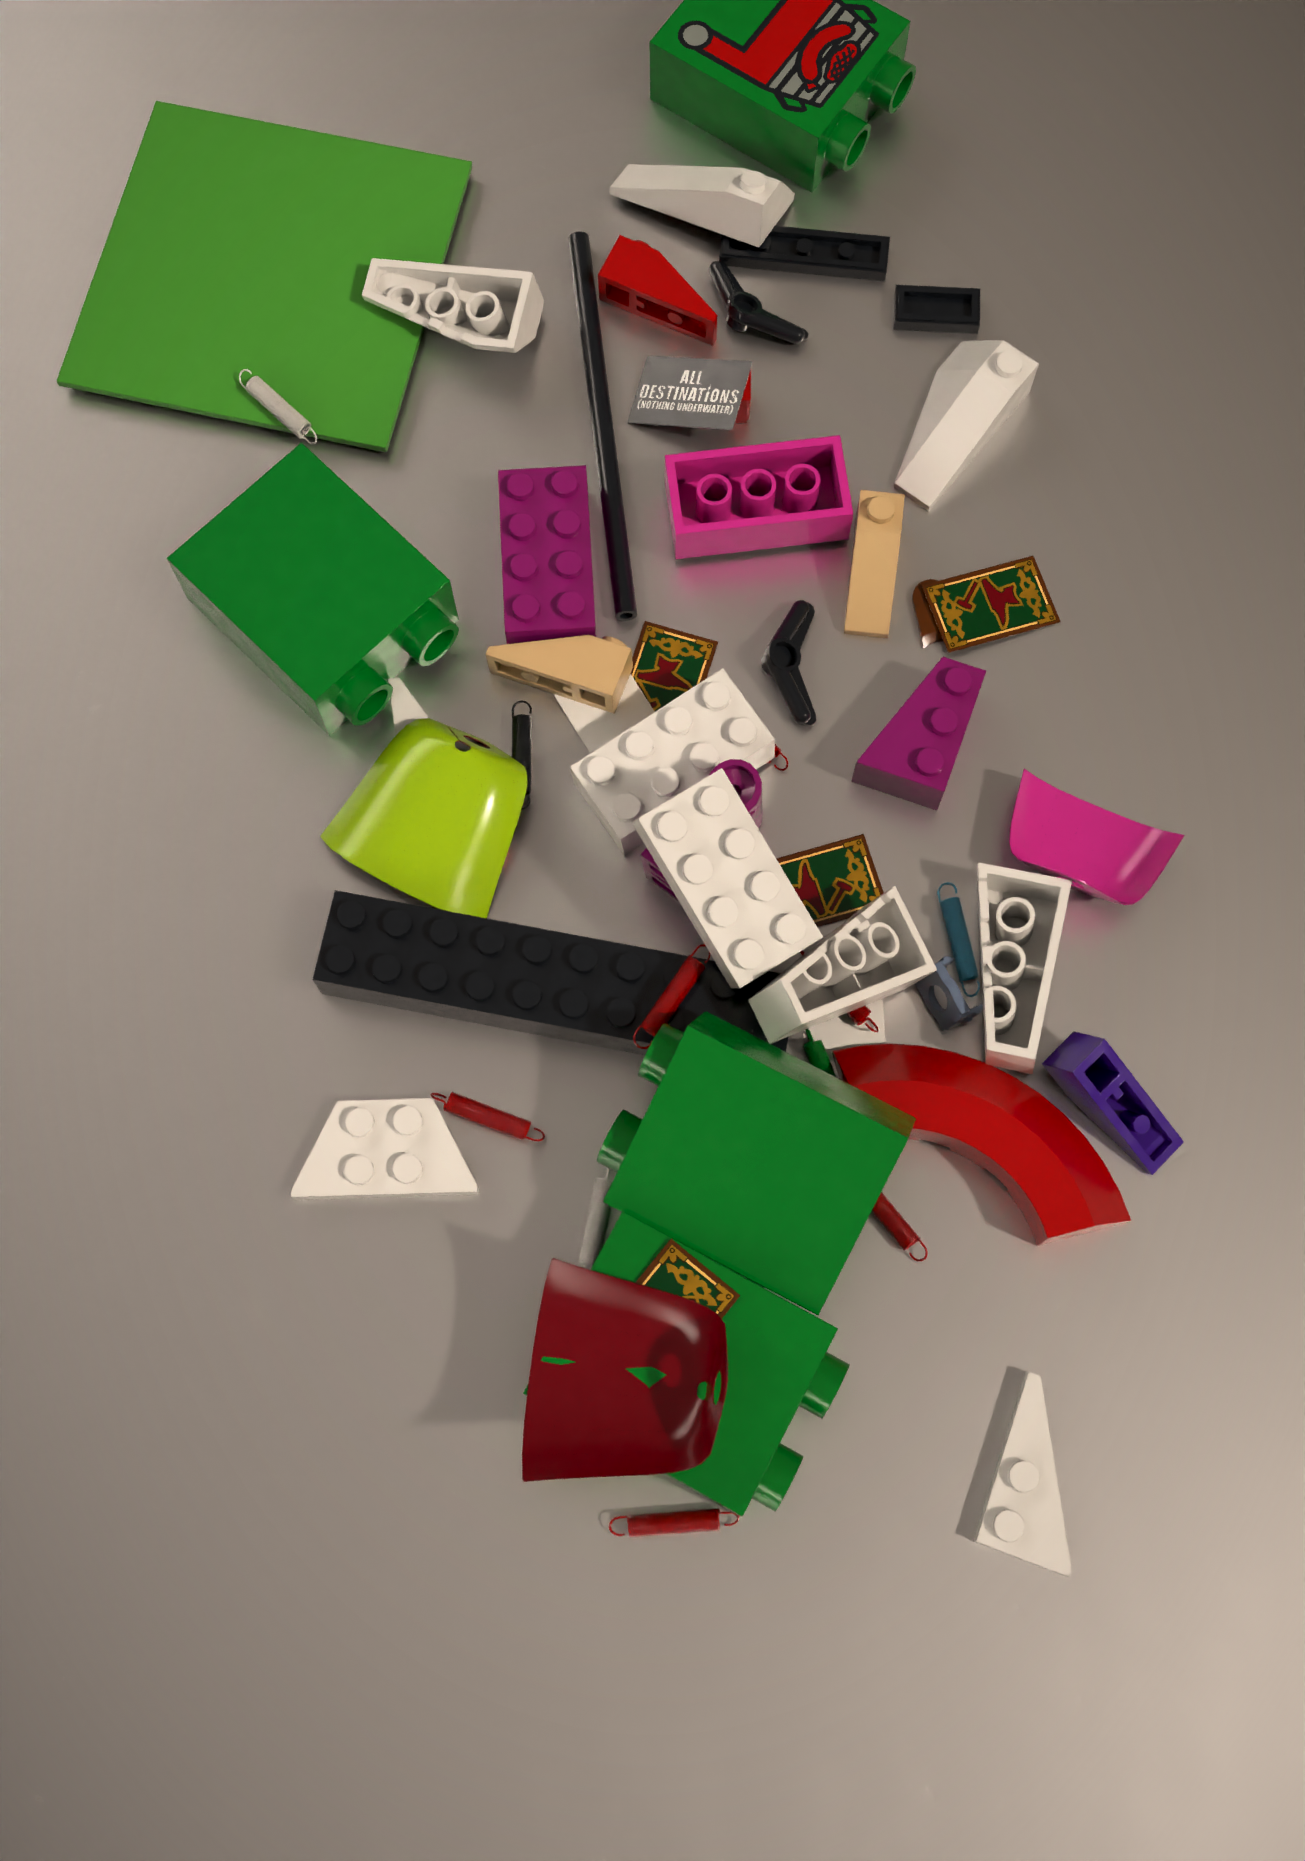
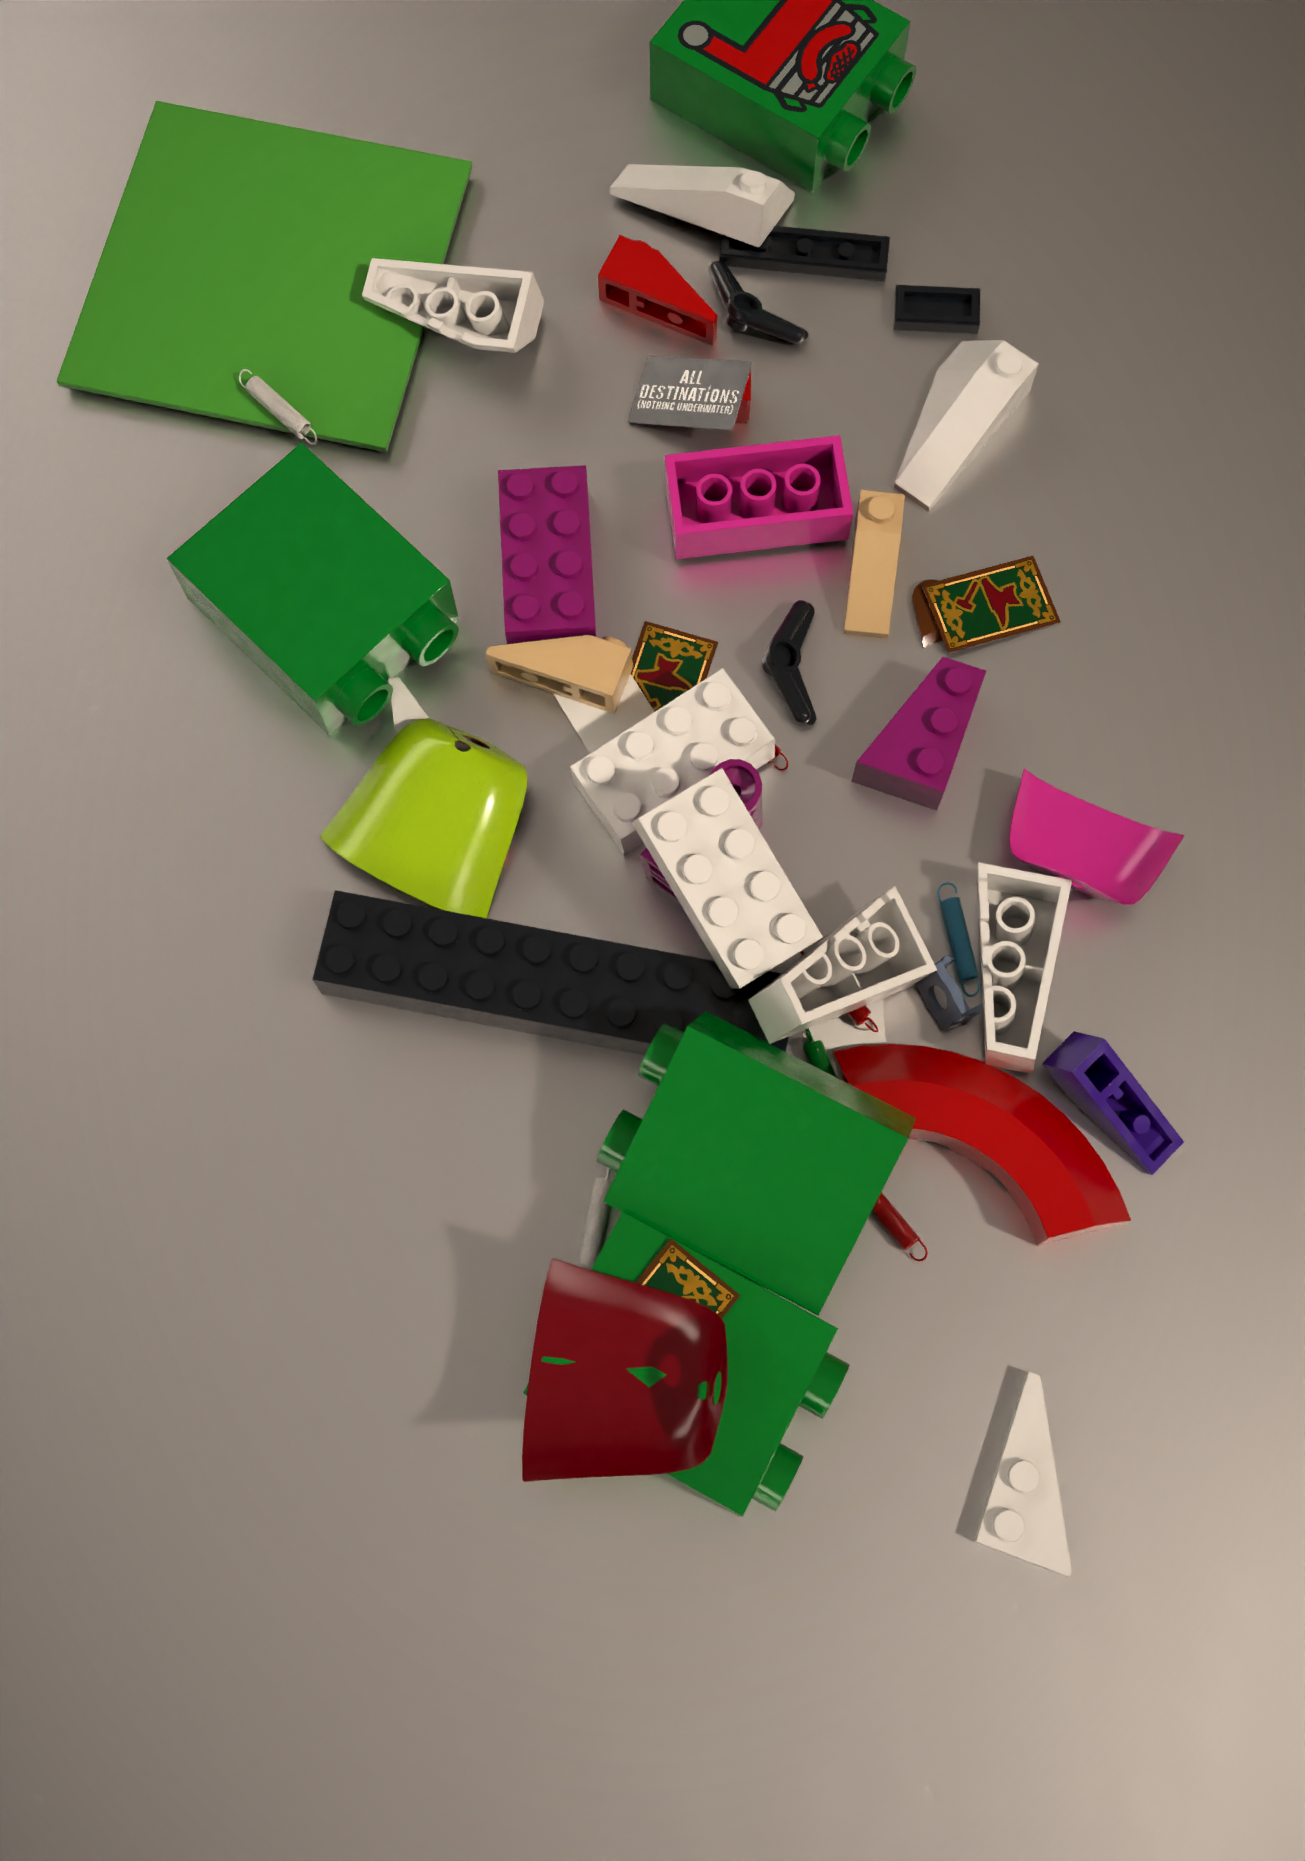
(384, 1152): white wing -> none
(487, 1116): red piece -> none
(522, 743): black piece -> none
(602, 428): black piece -> none
(672, 996): red piece -> none
(673, 1522): red piece -> none
(833, 879): sticker -> none

